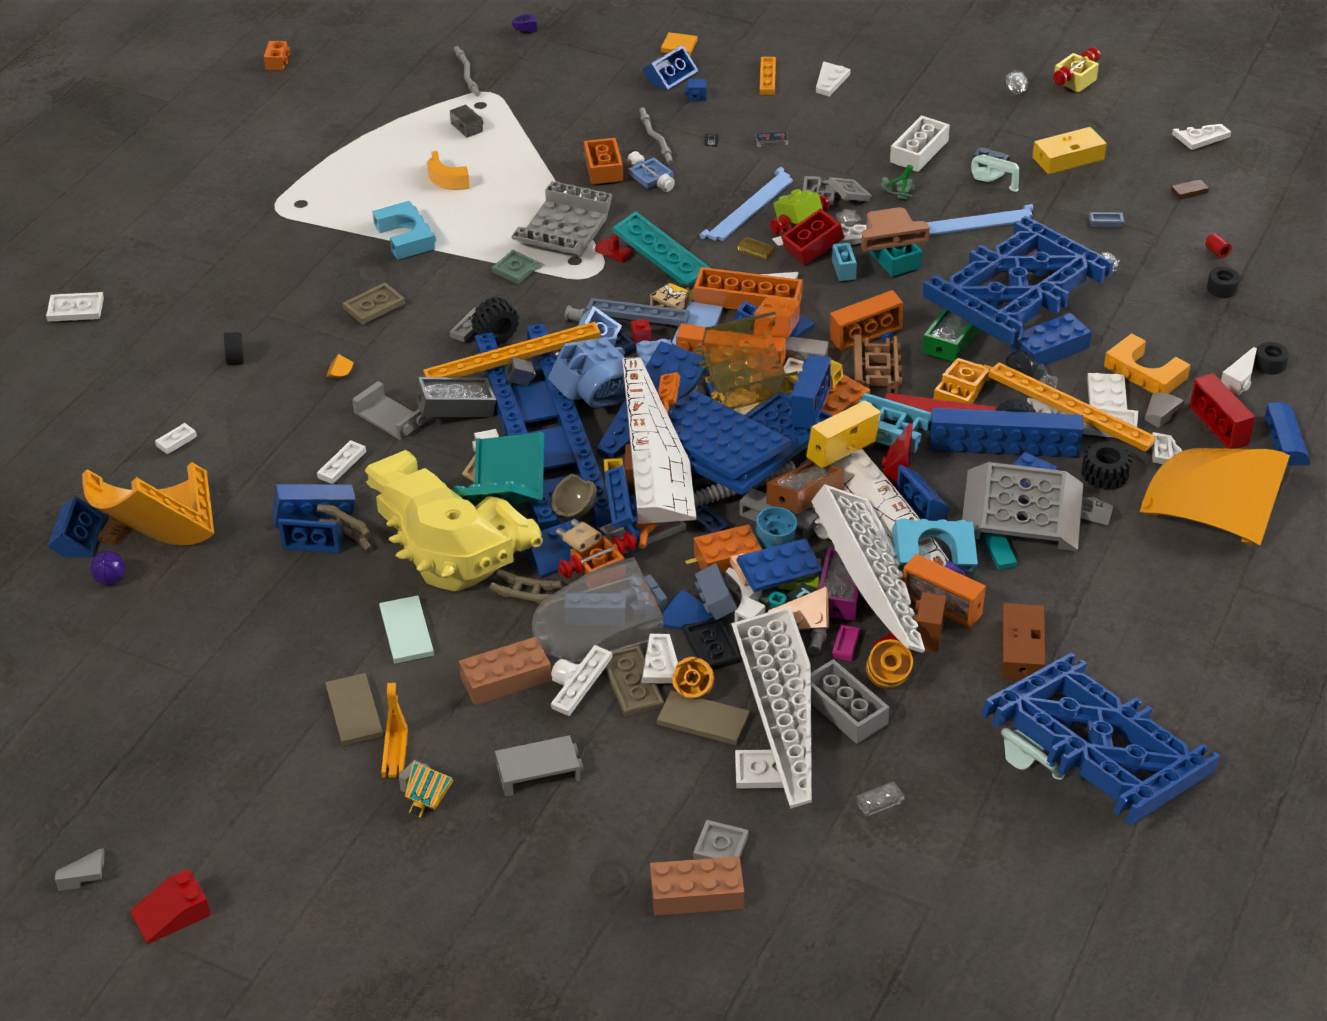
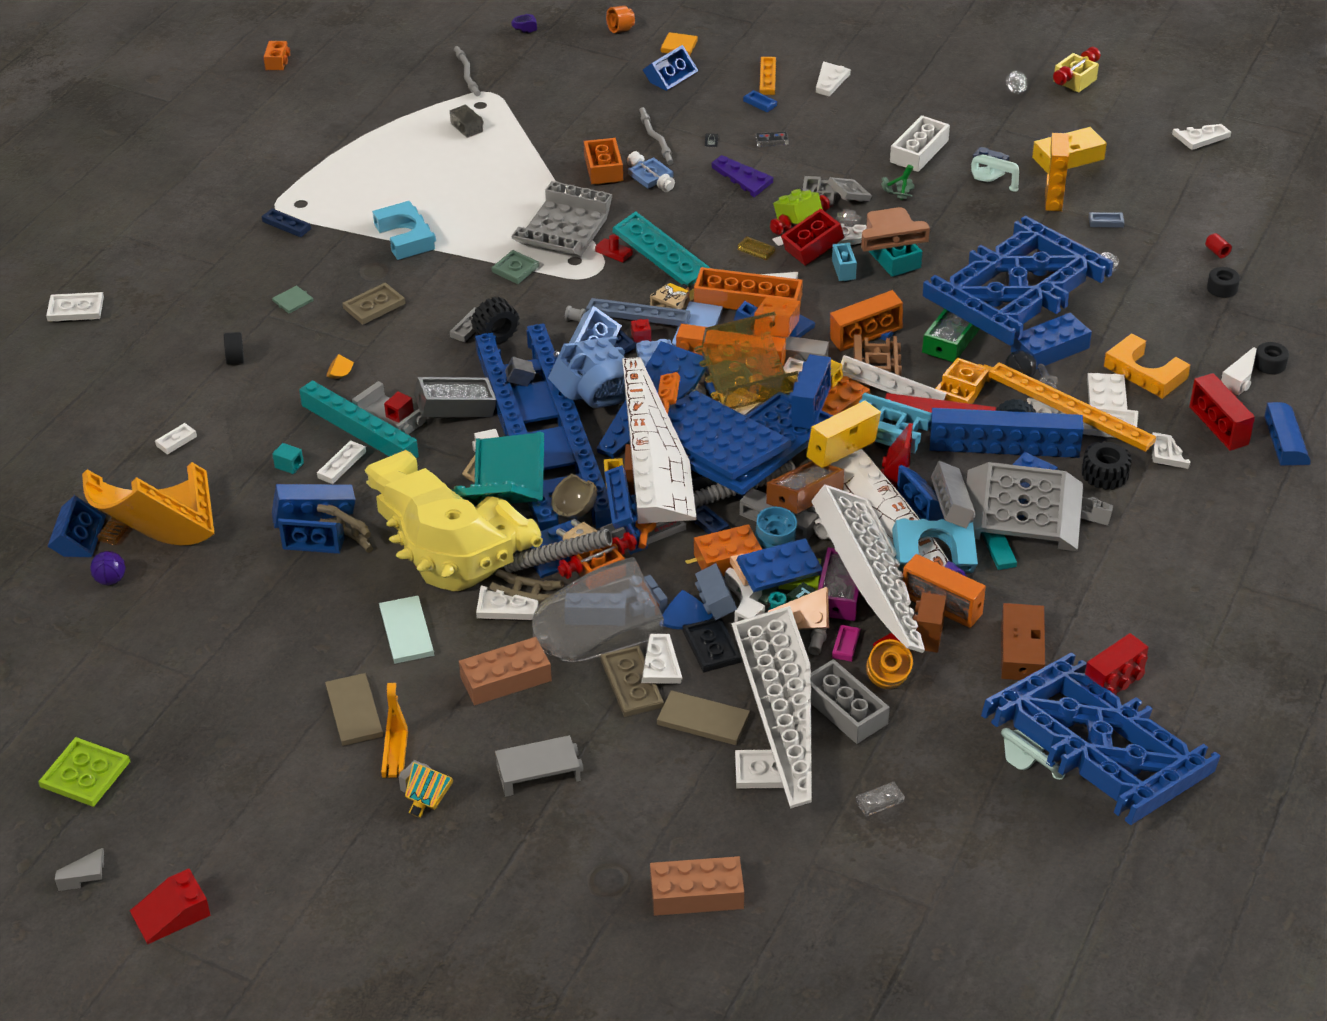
(84, 771): none -> lime plate
(286, 222): none -> dark blue plate
(288, 458): none -> teal brick
(292, 299): none -> sand green piece
(356, 420): none -> teal brick
(398, 407): none -> red brick
(445, 176): light orange arch -> none
(501, 606): none -> white wing
(519, 350): light orange plate -> none
(560, 550): none -> light grey piece
(577, 678): white plate -> none
(620, 19): none -> orange piece
(693, 677): light orange cylinder -> none
(696, 89): blue brick -> none
(720, 841): light grey plate -> none
(747, 177): none -> dark purple wing
(750, 207): light blue piece -> none
(760, 101): none -> blue tile
(886, 380): none -> white plate
(952, 495): none -> light grey brick
(979, 221): light blue piece -> none
(1058, 171): none -> light orange arch
(1119, 664): none -> red brick
(1161, 408): light grey slope -> none
(1189, 189): tile -> none
(1219, 489): light orange panel -> none

